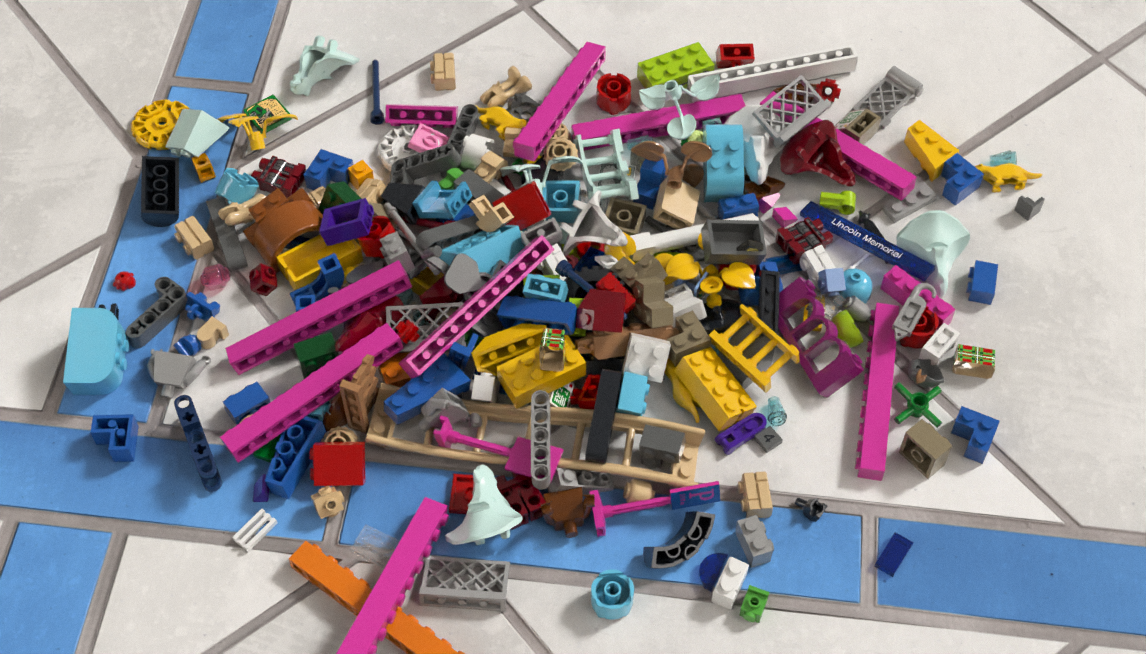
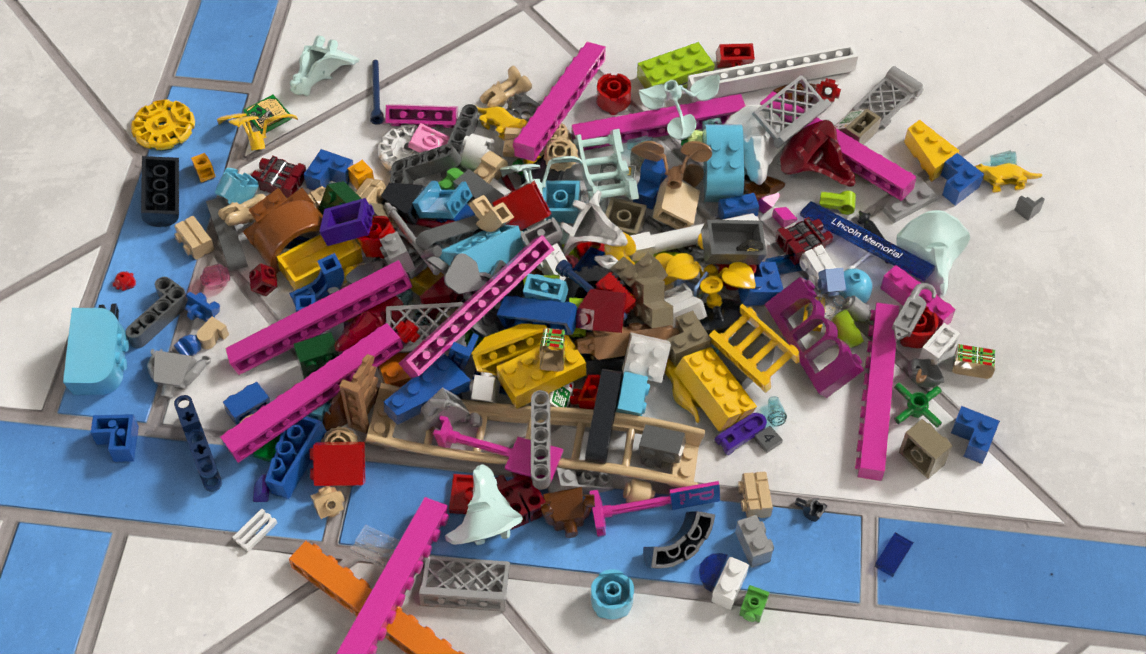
(194, 133): light aqua slope -> none
(444, 71): tan brick -> none
(769, 298): black tile -> none
(983, 282): blue brick -> none

